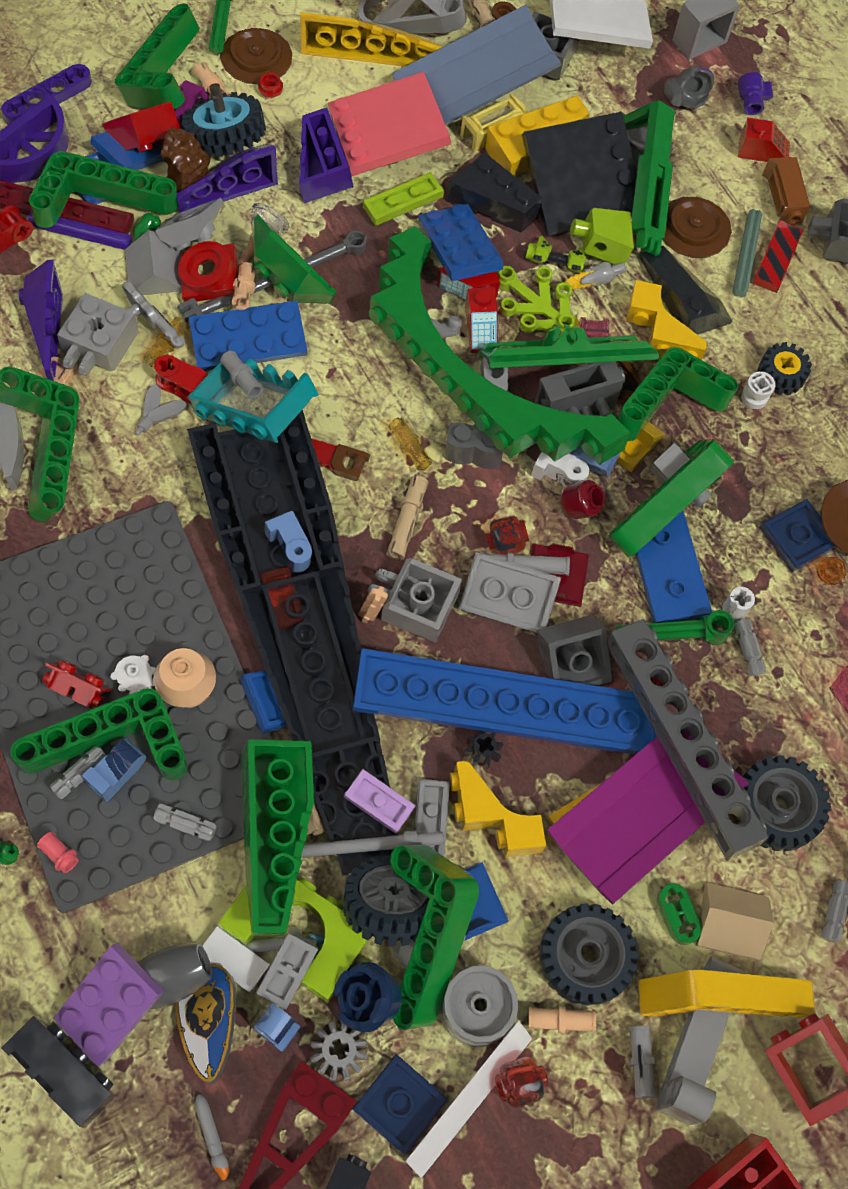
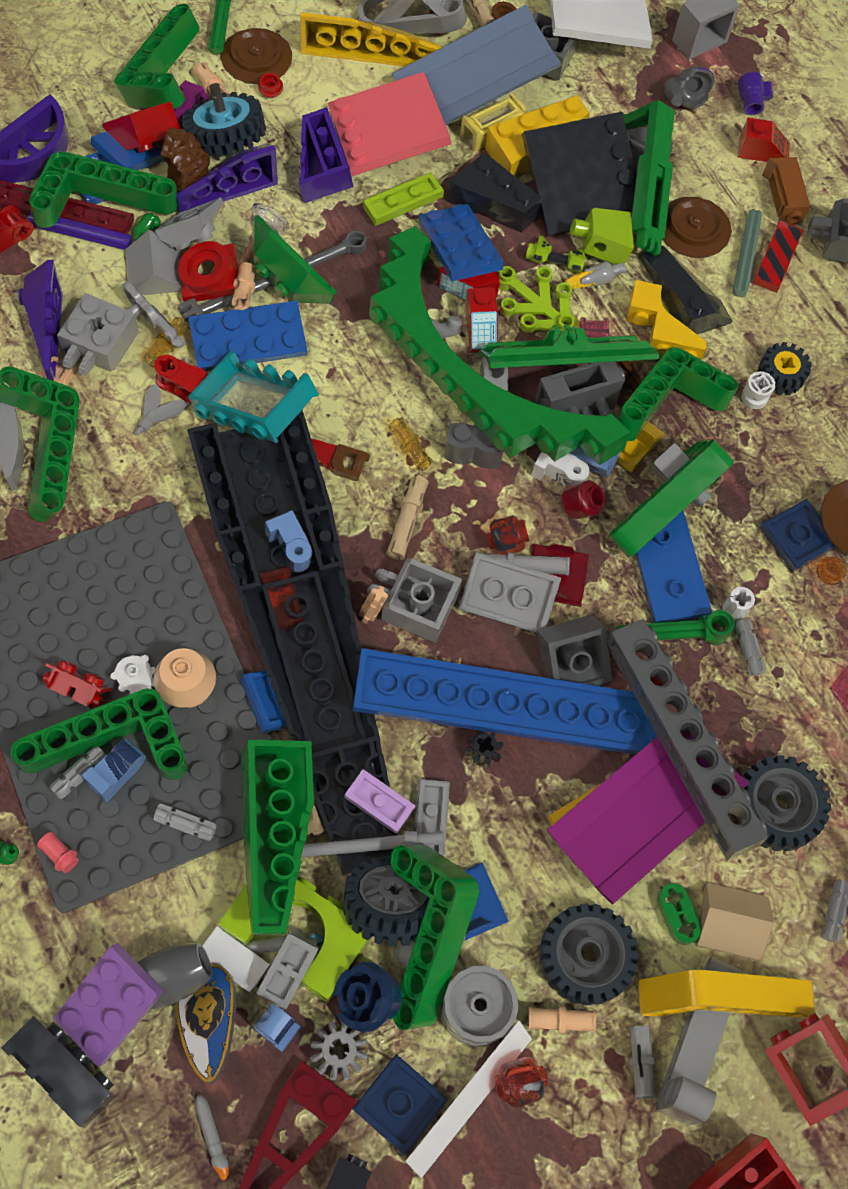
(44, 88): dark purple beam -> none
(241, 374): light grey pin -> none
(481, 809): yellow arch -> none

